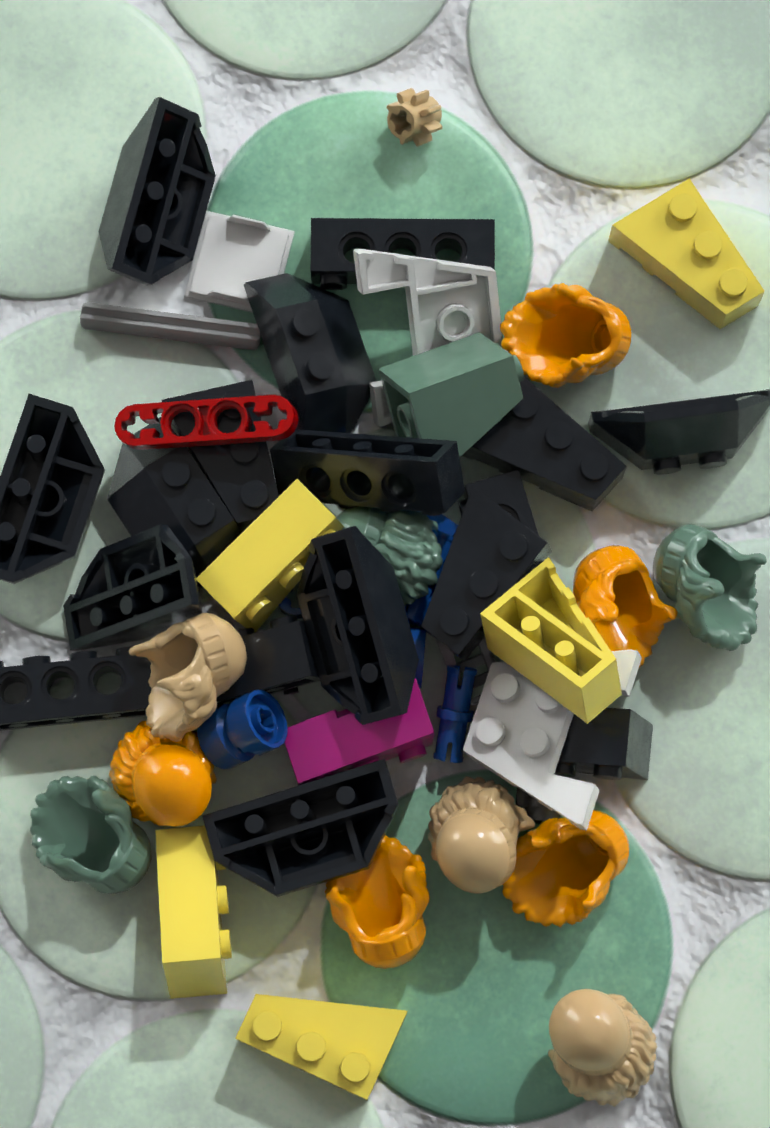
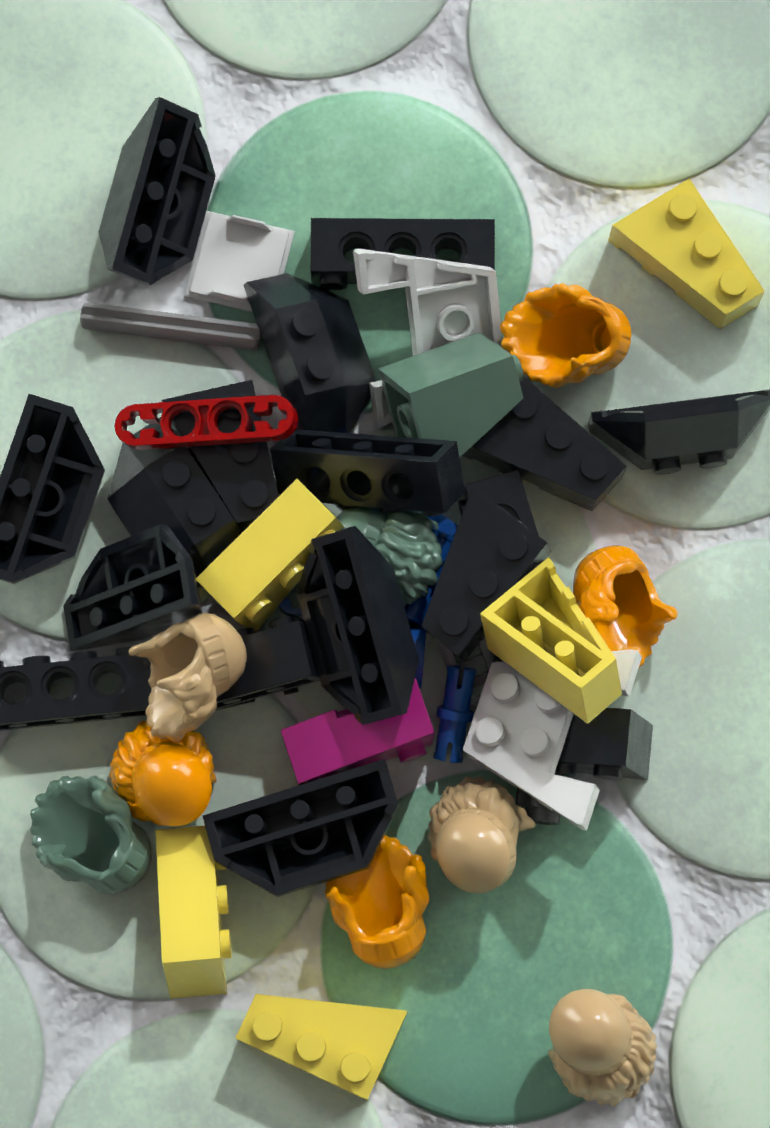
(243, 729): blue wheel -> none
(414, 117): tan gear -> none
(565, 869): light orange hair -> none
(709, 585): sand green hair -> none

